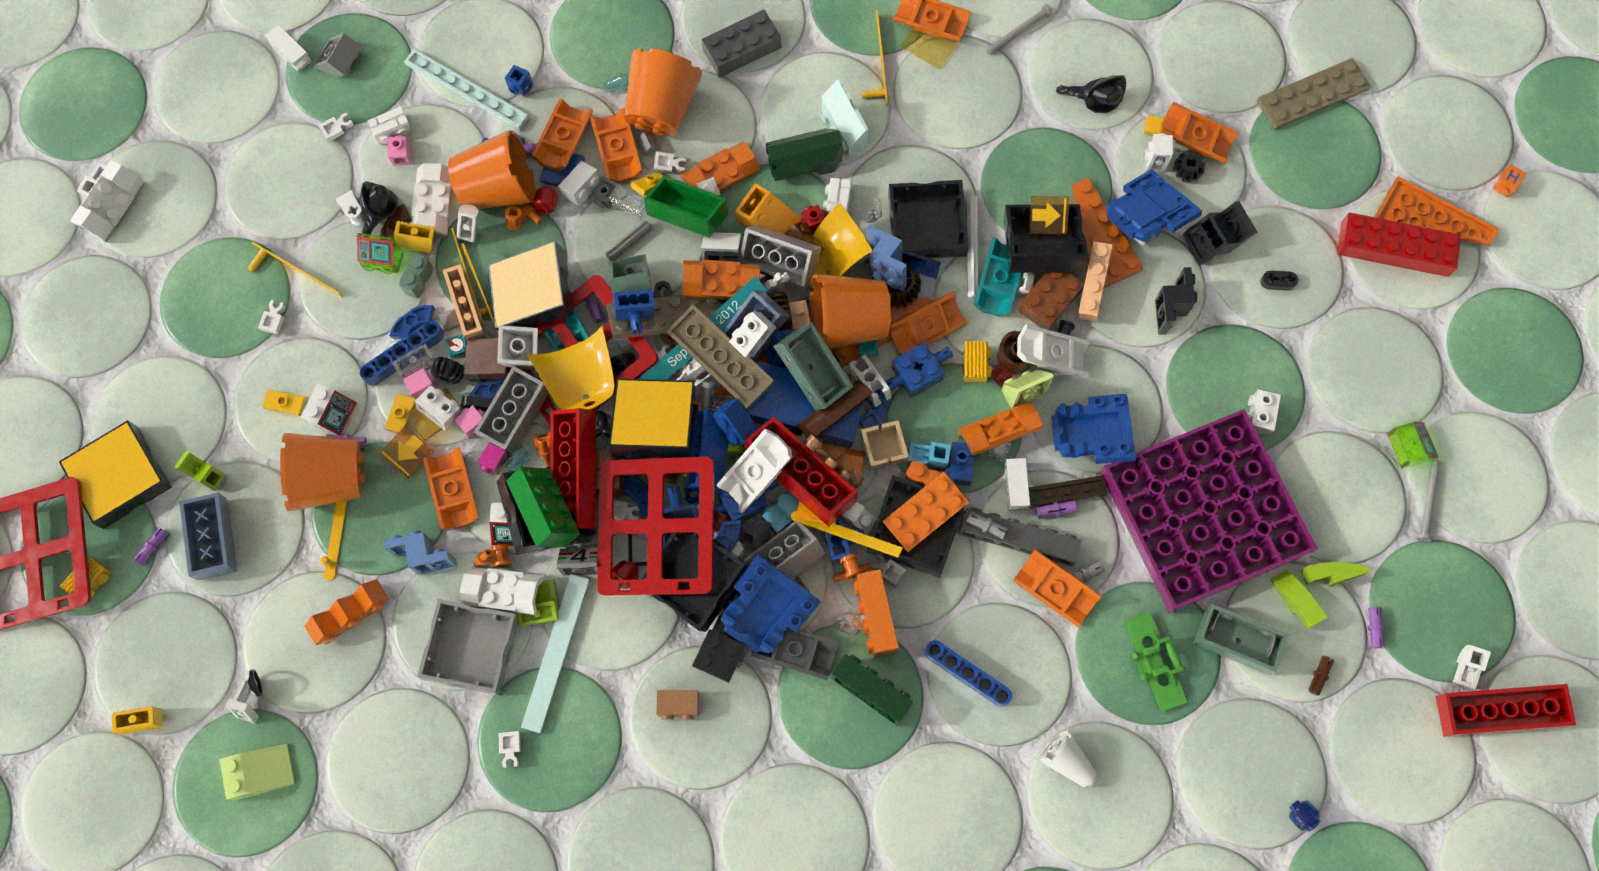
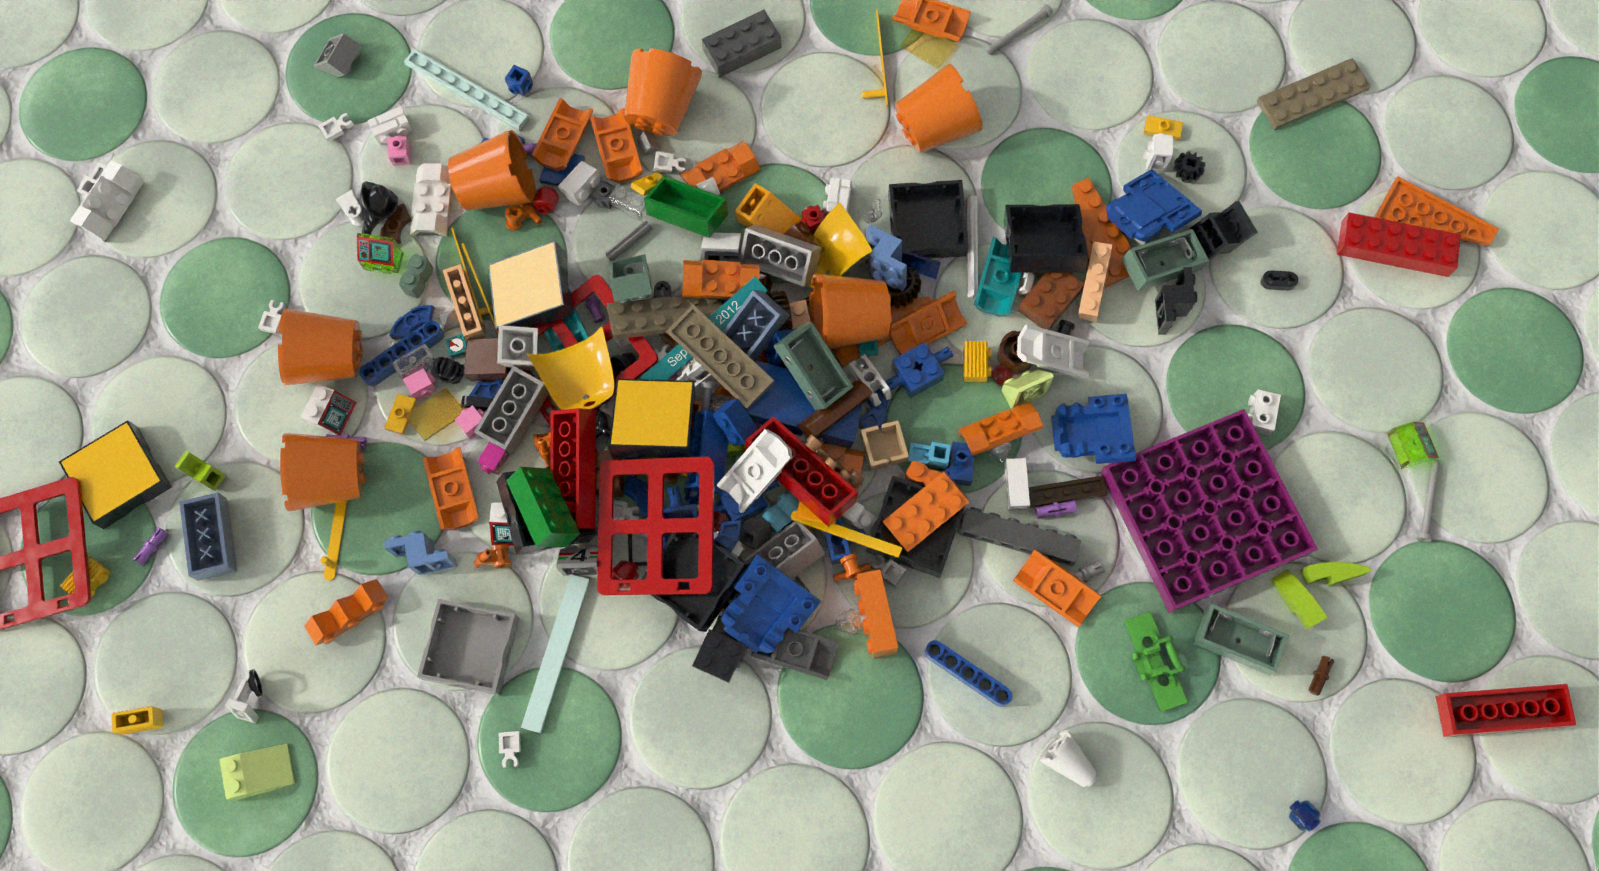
(262, 253): yellow piece -> none
(284, 402): yellow plate -> none
(288, 48): white piece -> none
(318, 347): none -> orange cone
(406, 452): clear orange tile -> none
(414, 236): yellow brick -> none
(438, 407): white brick -> none
(467, 222): white brick -> none
(500, 590): white piece -> none
(518, 458): clear light blue cone -> none
(546, 605): lime slope -> none
(616, 84): clear light blue cone -> none
(634, 307): blue brick -> none
(677, 704): medium nougat brick -> none
(752, 334): white brick -> none
(776, 283): white plate -> none
(805, 153): dark green brick -> none
(840, 115): light aqua wedge -> none
(871, 689): dark green brick -> none
(938, 111): none -> orange cone
(987, 525): light grey pin -> none
(1049, 214): clear orange tile -> none
(1100, 94): black hat -> none
(1172, 251): none -> sand green piece
(1198, 132): orange piece -> none
(1376, 627): medium lavender pin -> none
(1471, 663): white brick -> none
(1509, 180): orange brick -> none

